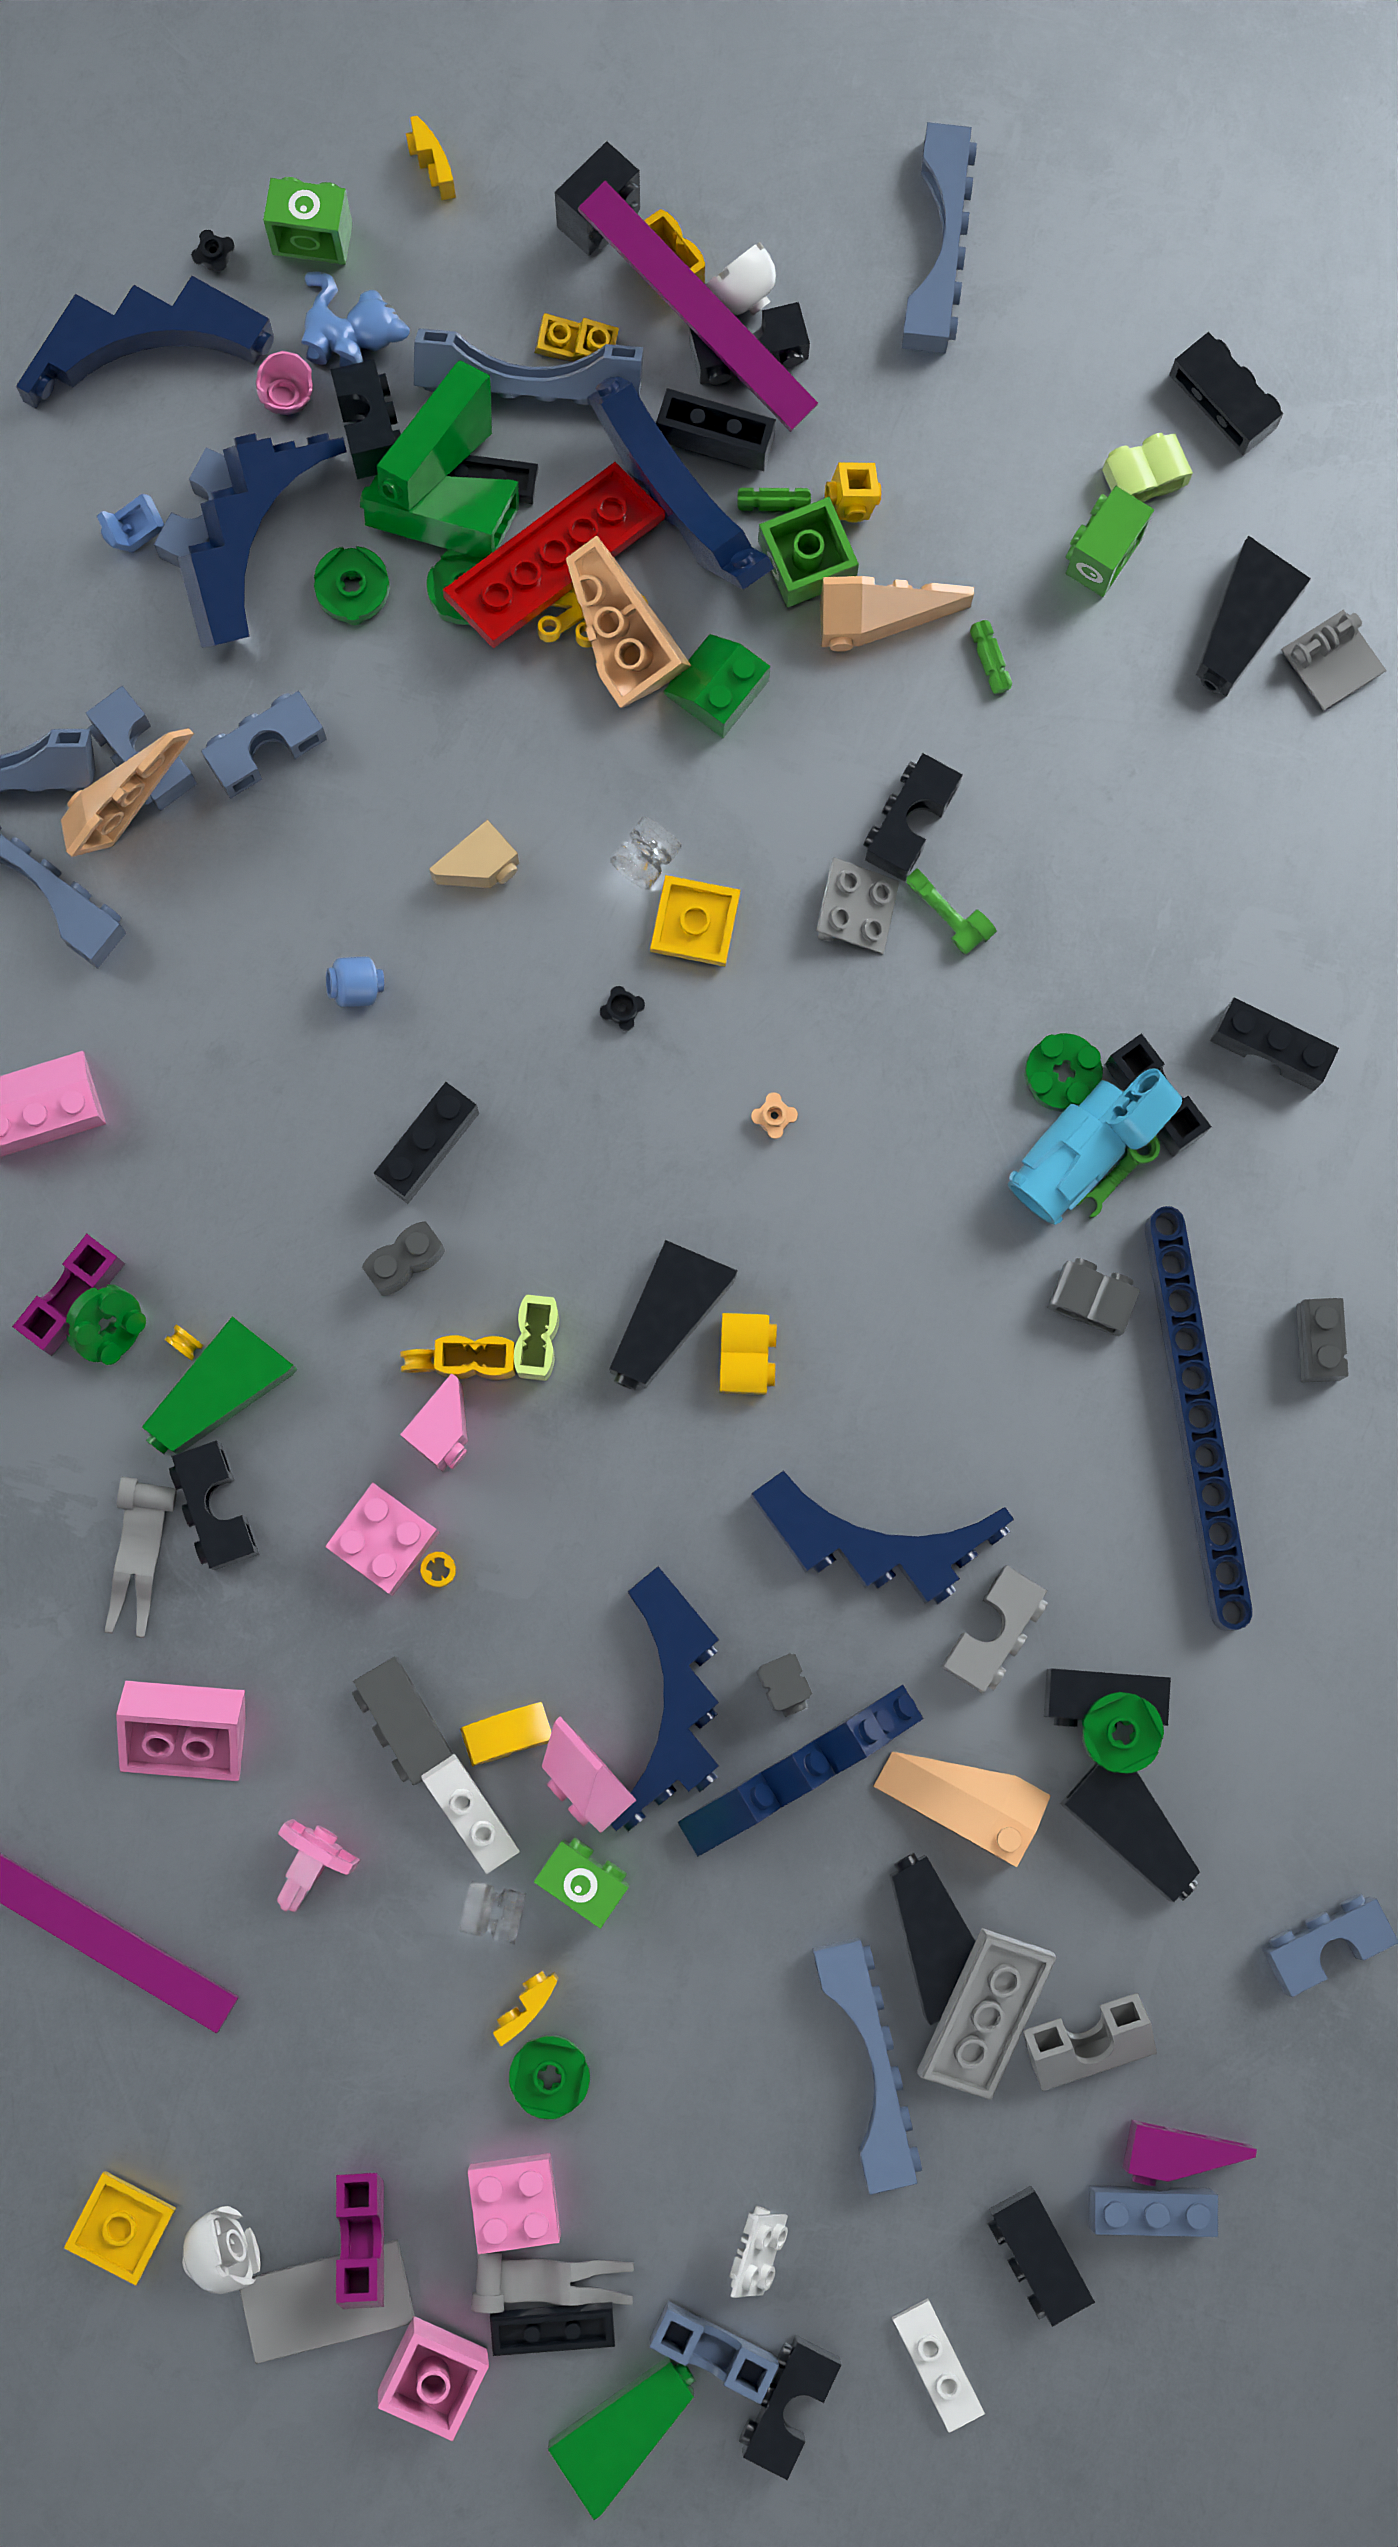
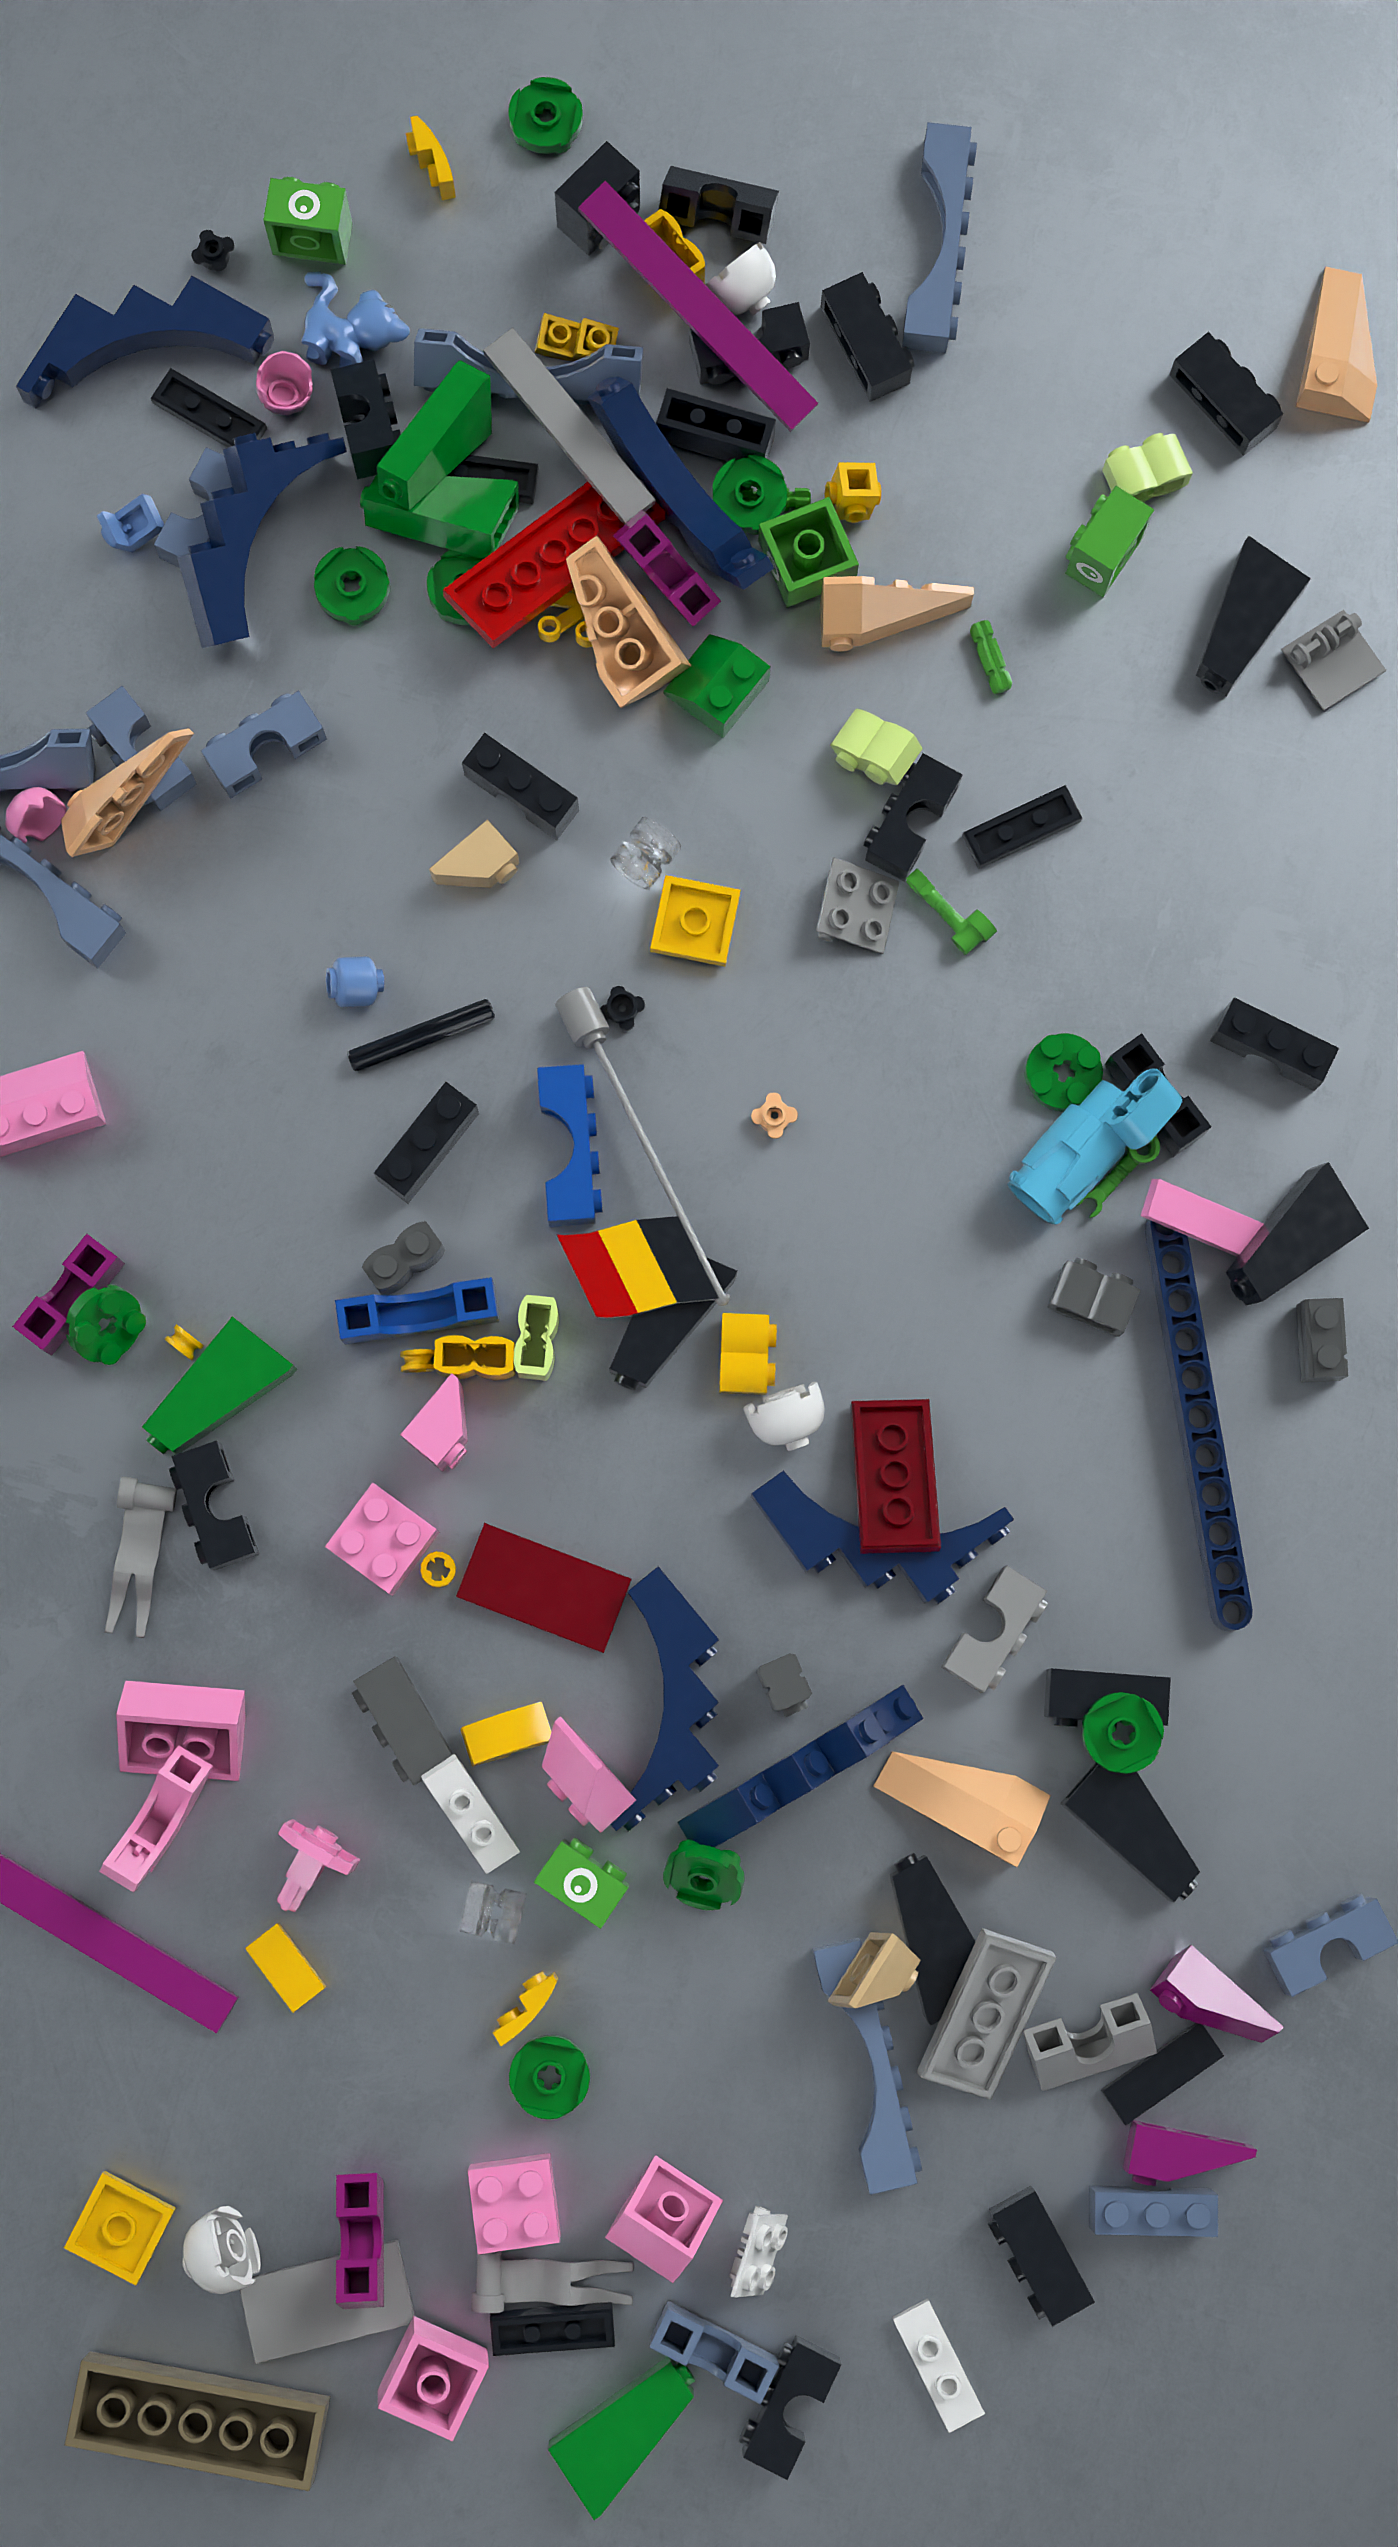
(34, 814): none -> bright pink hair
(159, 1819): none -> bright pink arch
(197, 2420): none -> dark tan brick
(205, 409): none -> black tile
(285, 1967): none -> yellow tile
(416, 1313): none -> blue arch
(421, 1035): none -> black axle
(537, 795): none -> black arch
(544, 1588): none -> dark red tile
(545, 136): none -> green plate
(568, 426): none -> light grey tile
(571, 1193): none -> blue arch
(643, 1260): none -> flag
(664, 2219): none -> bright pink slope
(666, 568): none -> magenta arch
(696, 1860): none -> green plate
(741, 205): none -> black arch
(744, 474): none -> green plate
(787, 1416): none -> white cylinder
(867, 336): none -> black brick
(875, 747): none -> yellowish green brick
(877, 1972): none -> tan slope
(895, 1476): none -> dark red tile
(1022, 826): none -> black tile
(1162, 2073): none -> black tile
(1198, 1217): none -> bright pink tile
(1206, 1996): none -> slope
(1299, 1234): none -> black slope
(1339, 356): none -> light nougat wedge

